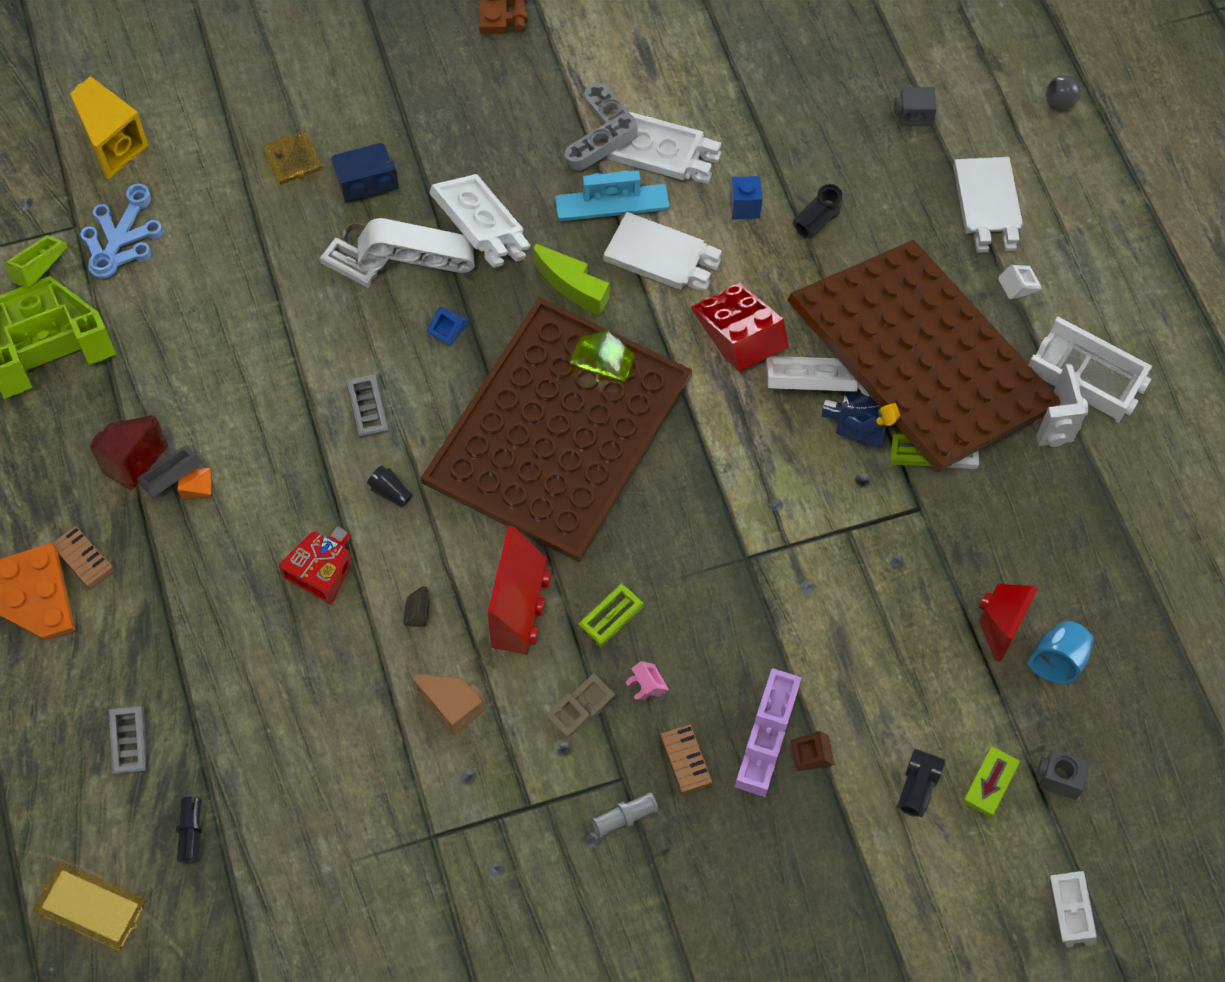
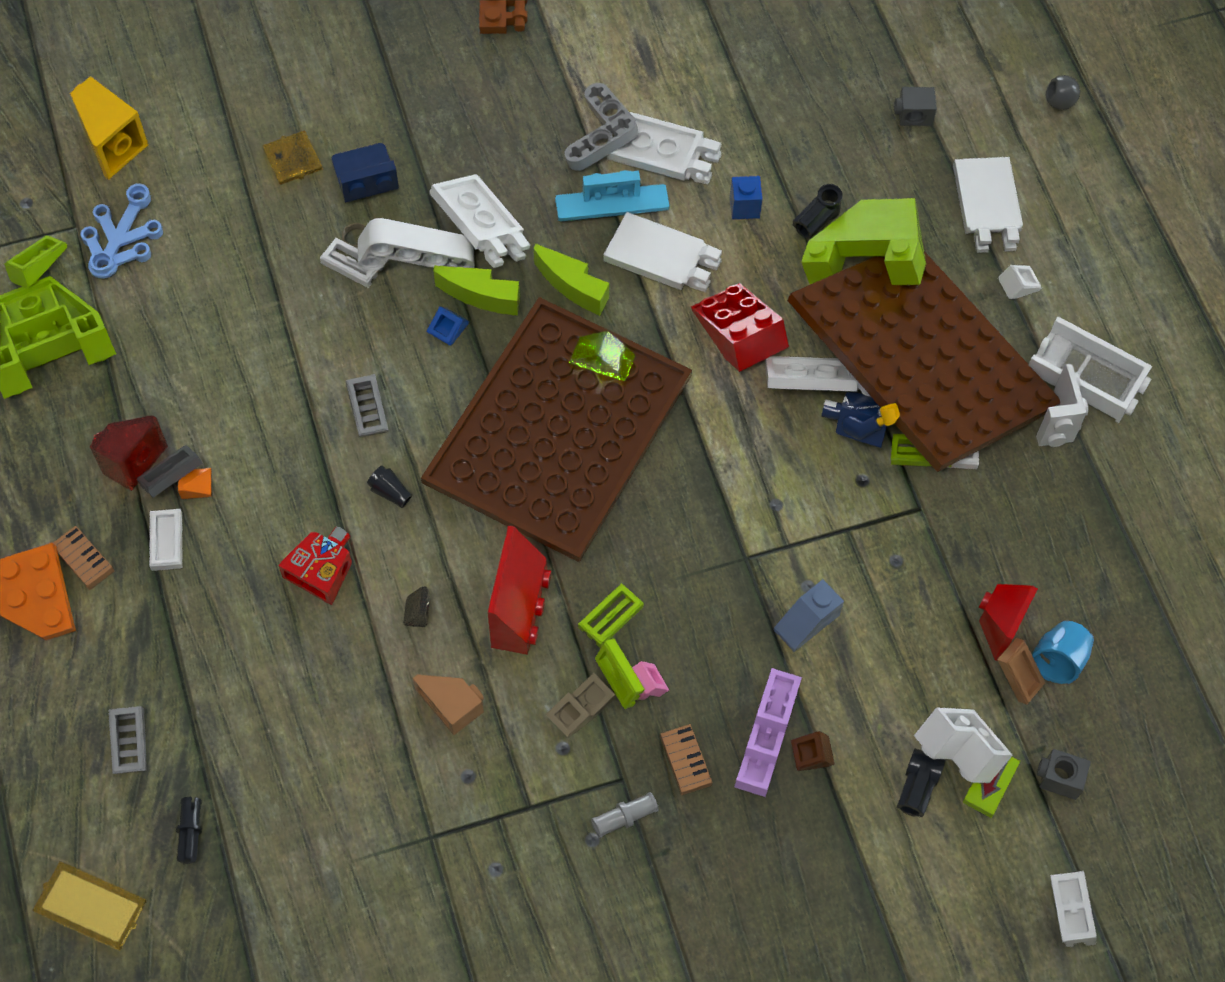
(165, 539): none -> white tile
(479, 289): none -> lime slope
(619, 673): none -> lime tile
(809, 615): none -> sand blue slope
(870, 229): none -> lime wedge
(965, 740): none -> white brick
(1021, 671): none -> medium nougat tile

